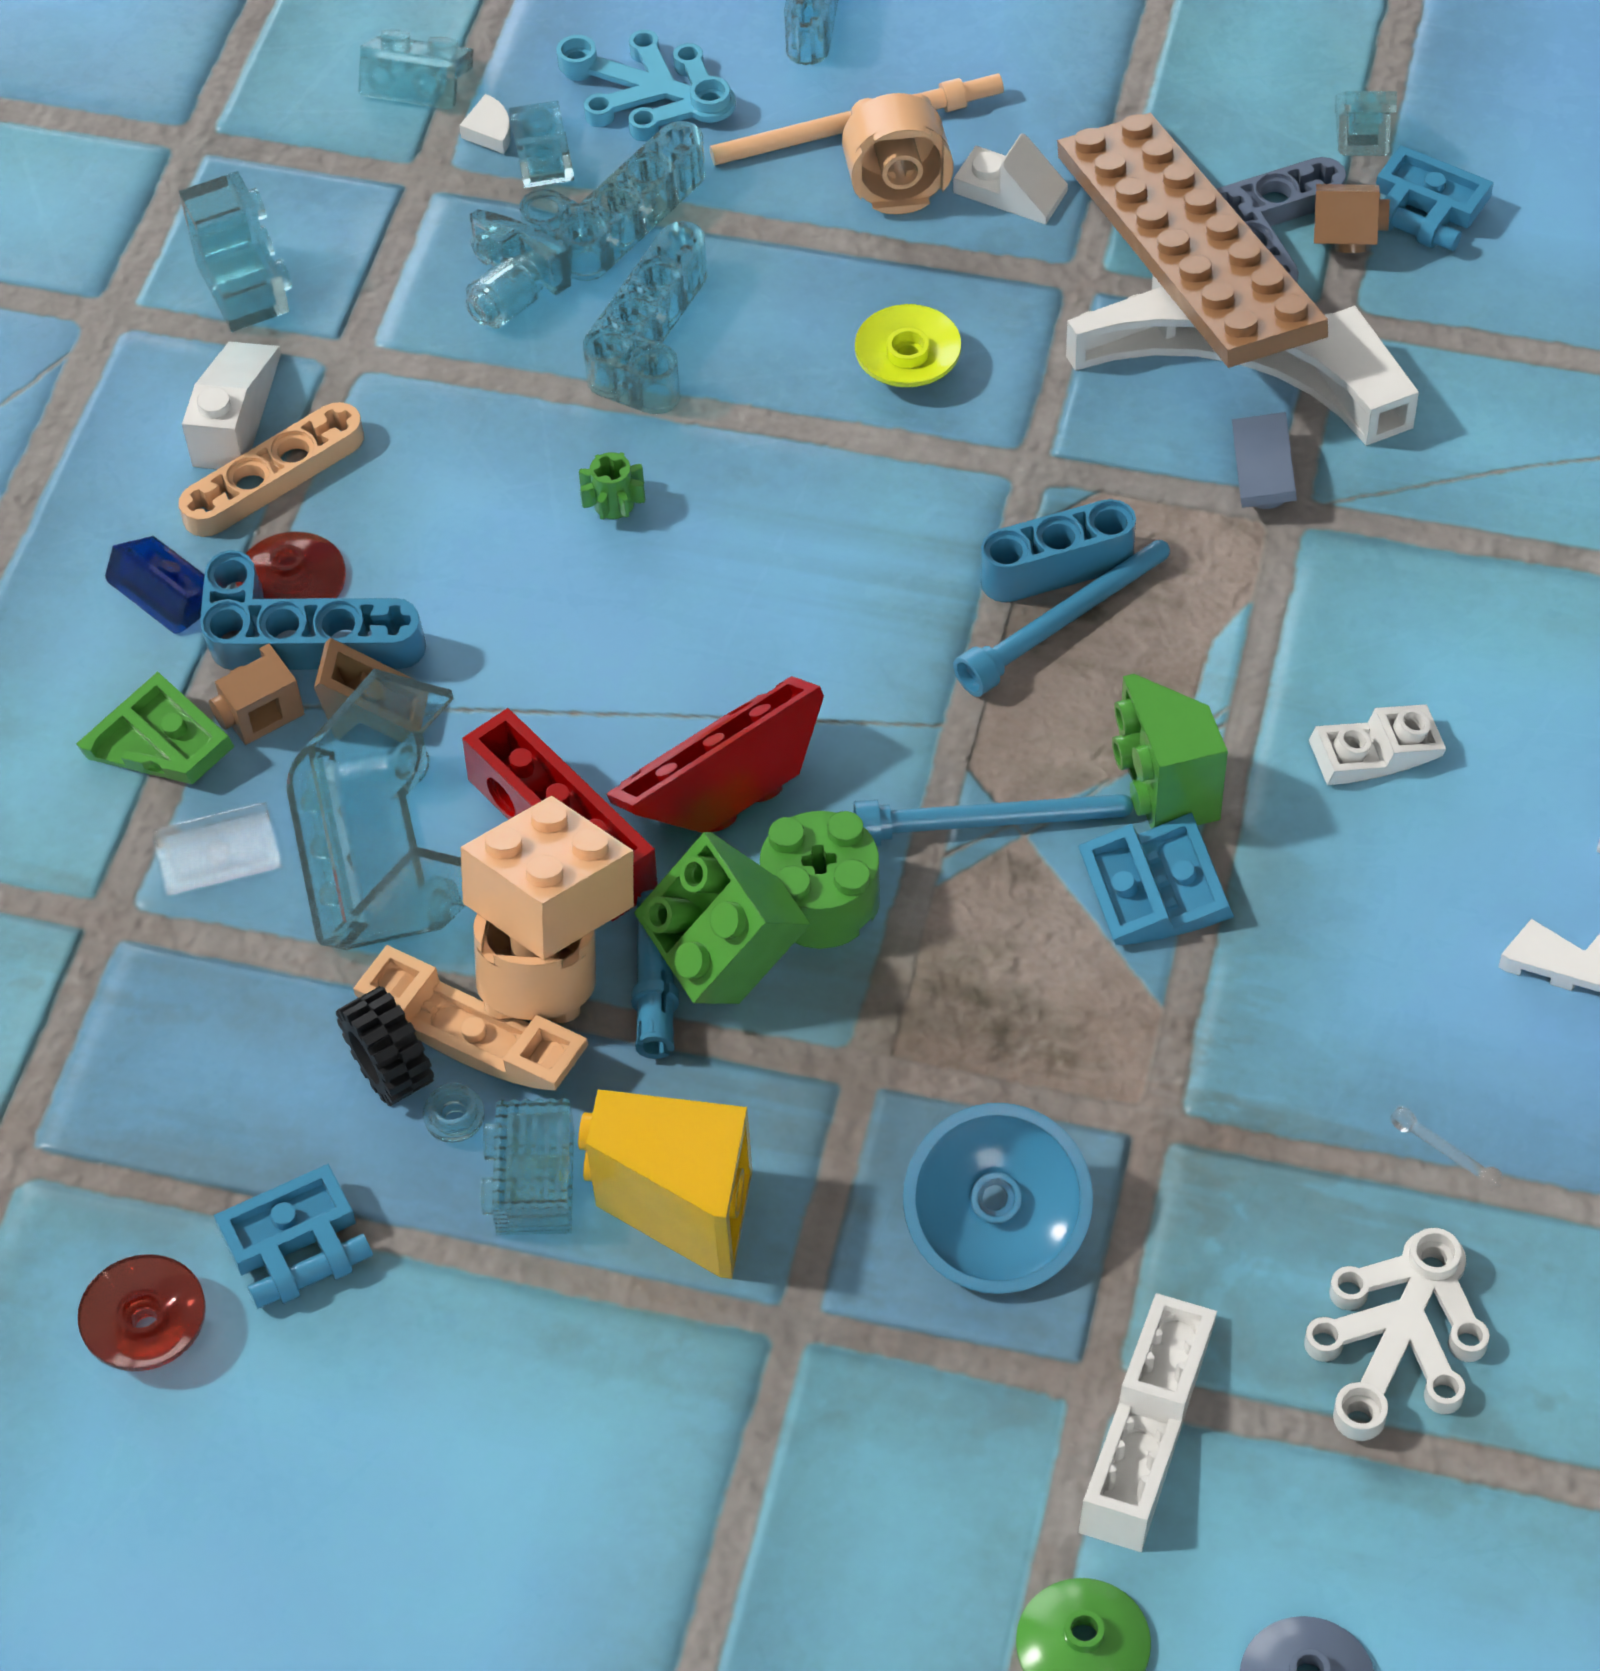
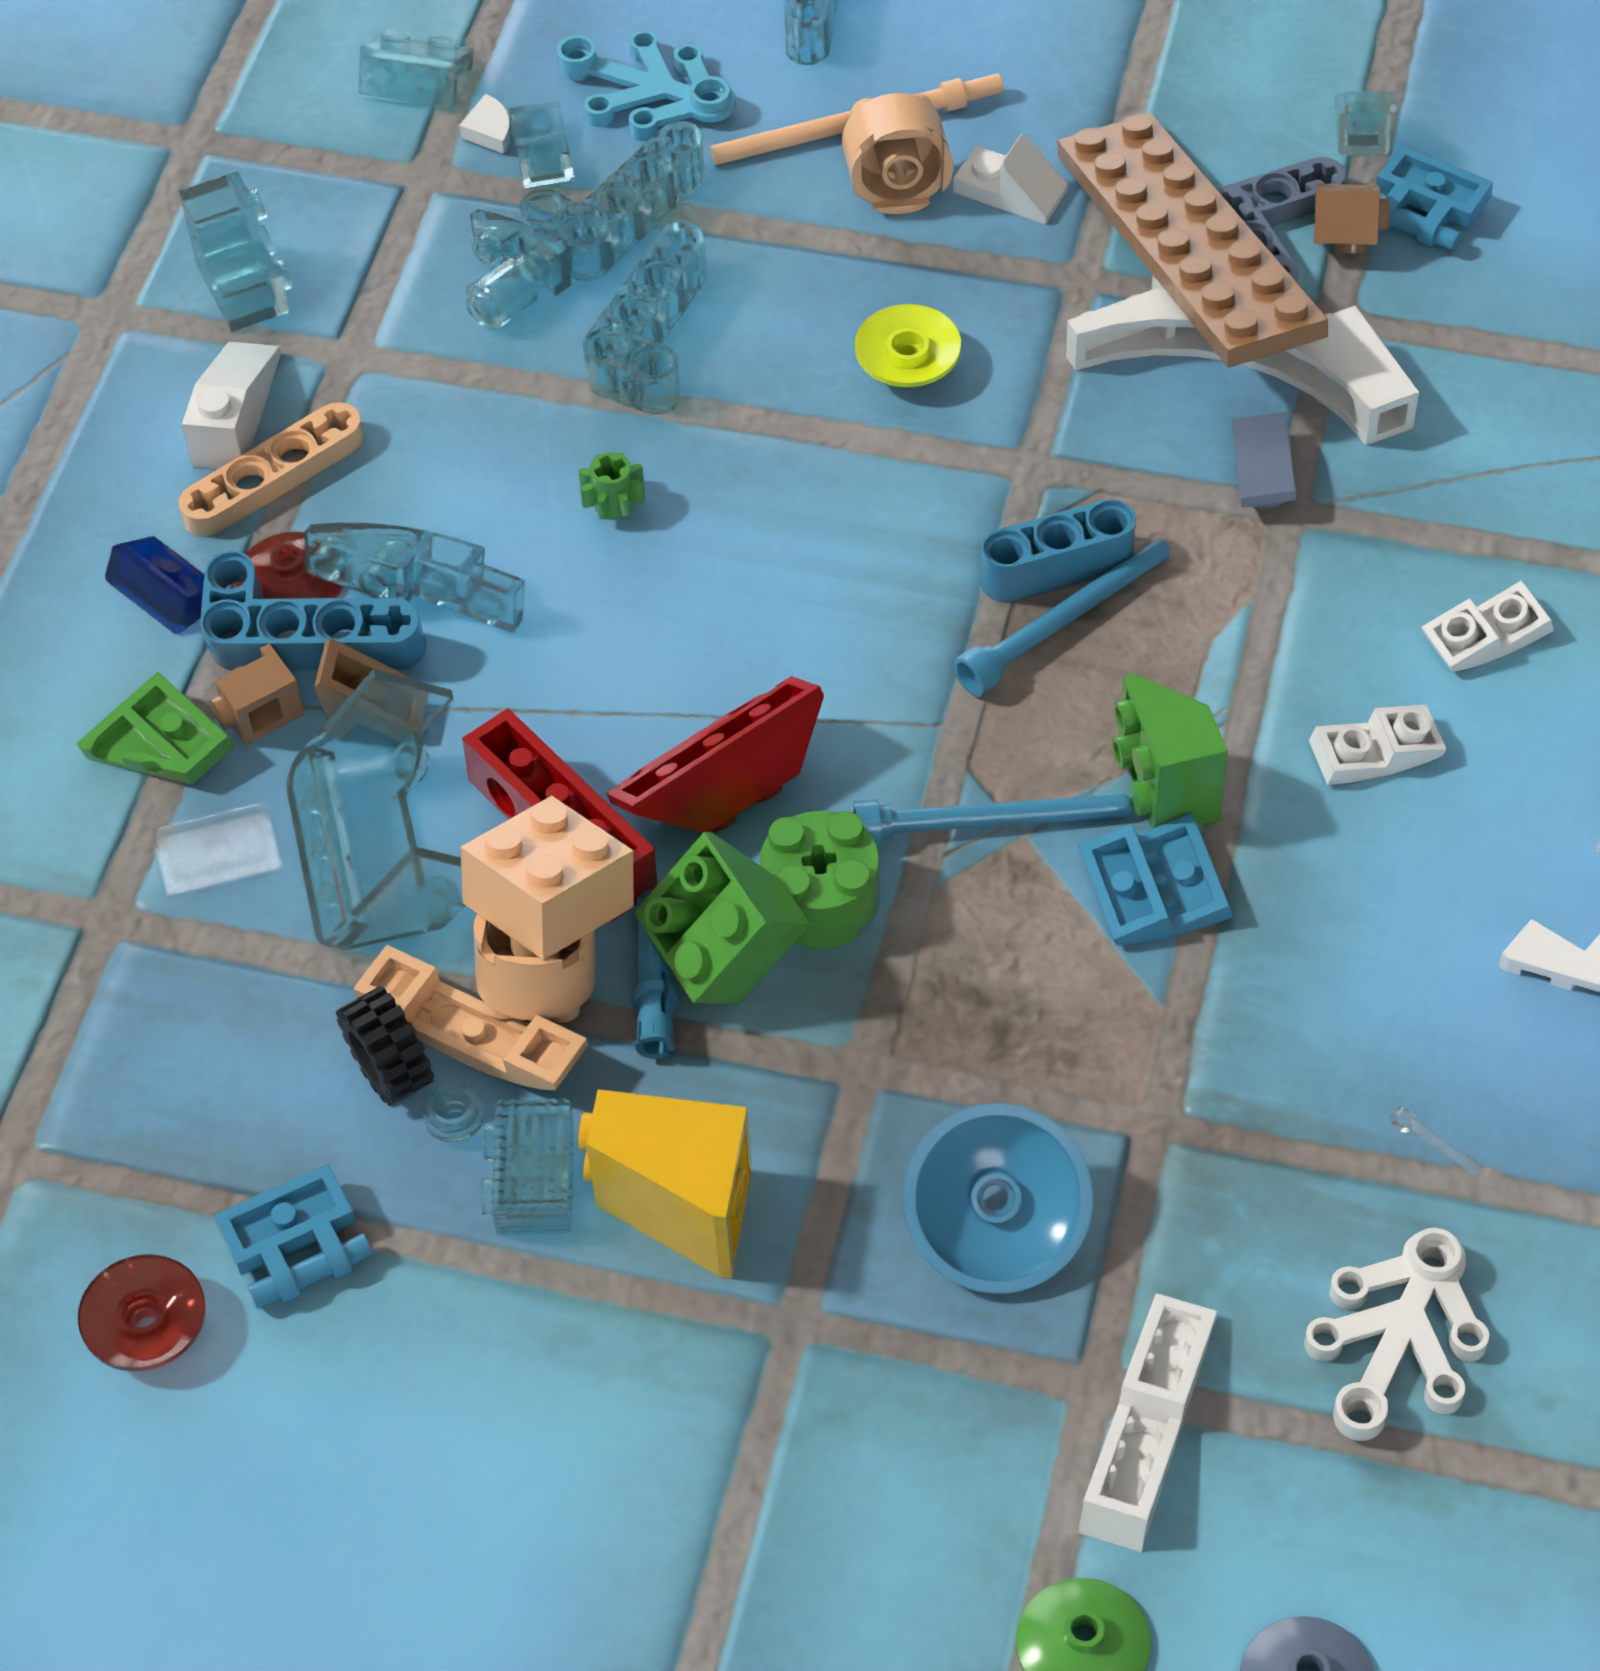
(417, 563): none -> clear light blue slope
(1483, 633): none -> white slope

